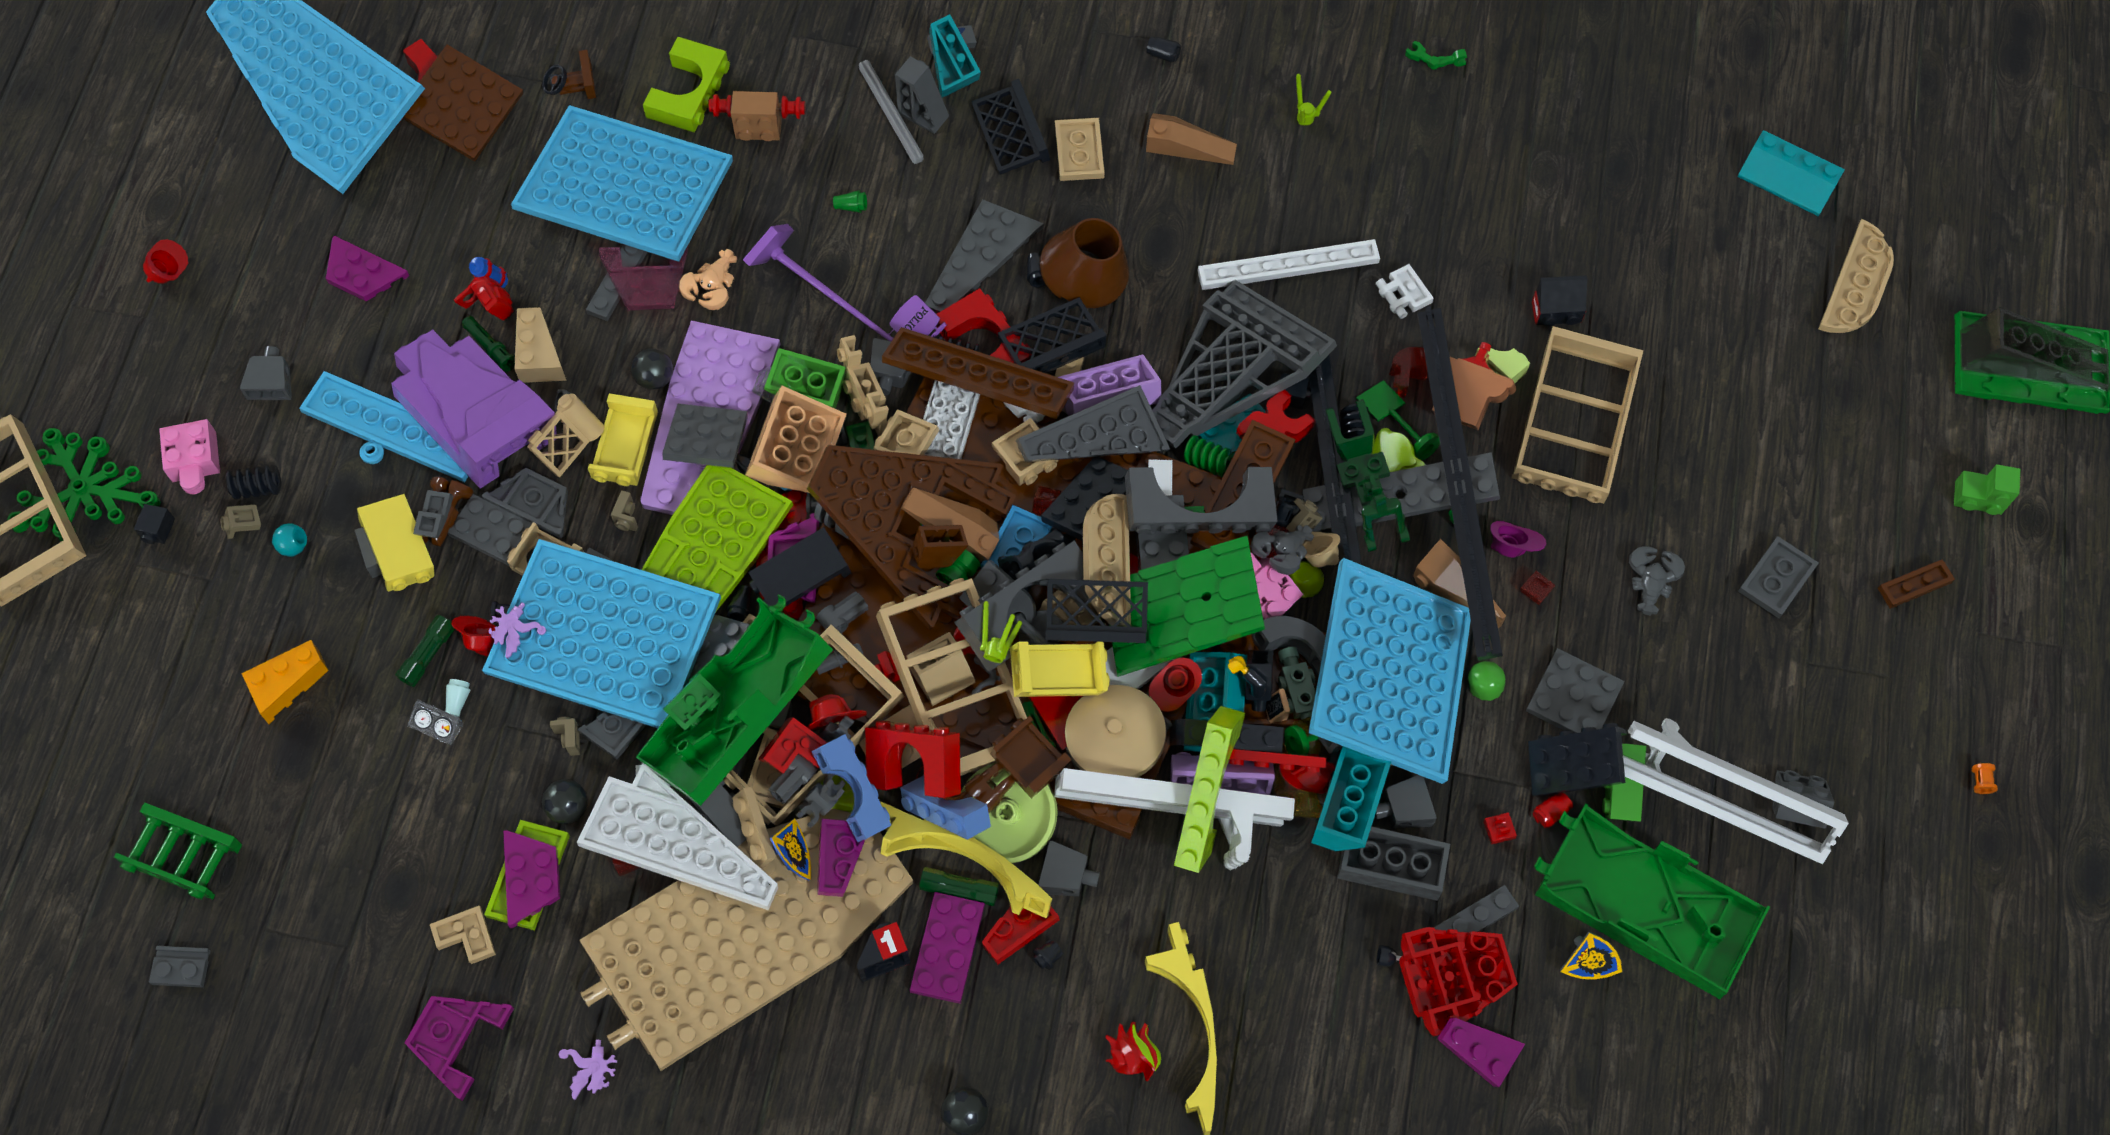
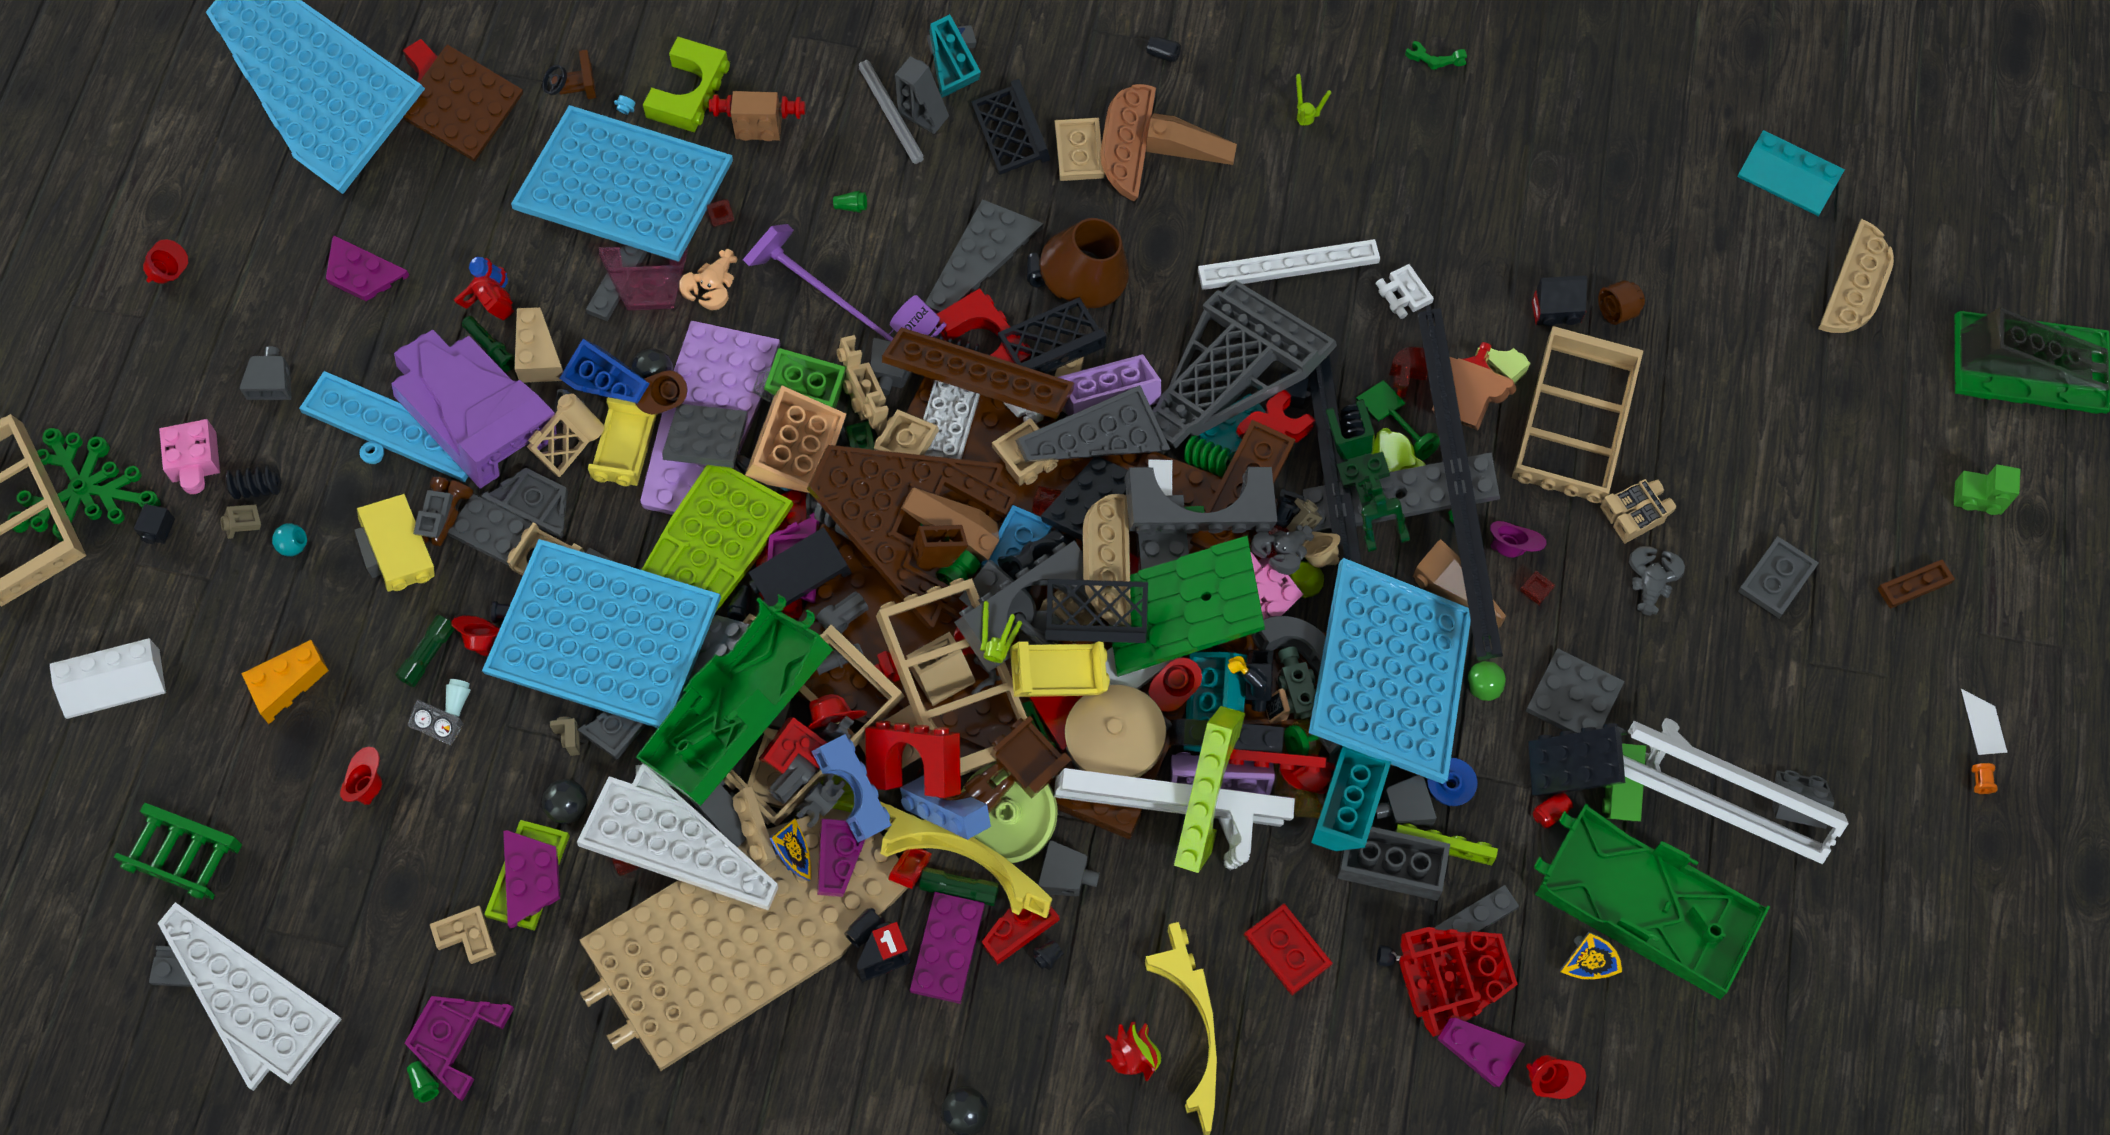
(108, 678): none -> white slope
(253, 1008): none -> white wing
(362, 780): none -> red piece
(422, 1083): none -> green cone
(510, 624): lavender piece -> none
(592, 1066): lavender piece -> none
(602, 374): none -> blue wedge
(623, 511): dark tan bracket -> none
(624, 104): none -> medium azure plate
(664, 392): none -> reddish brown piece
(692, 702): green bracket -> none
(720, 212): none -> clear red slope
(862, 927): none -> black piece
(910, 867): none -> red tile
(1126, 138): none -> nougat plate
(1288, 949): none -> red tile
(1459, 846): none -> lime plate
(1465, 784): none -> blue dish
(1500, 828): red tile -> none
(1556, 1077): none -> red piece
(1621, 301): none -> reddish brown piece
(1637, 509): none -> tan hips
(1984, 725): none -> white sticker

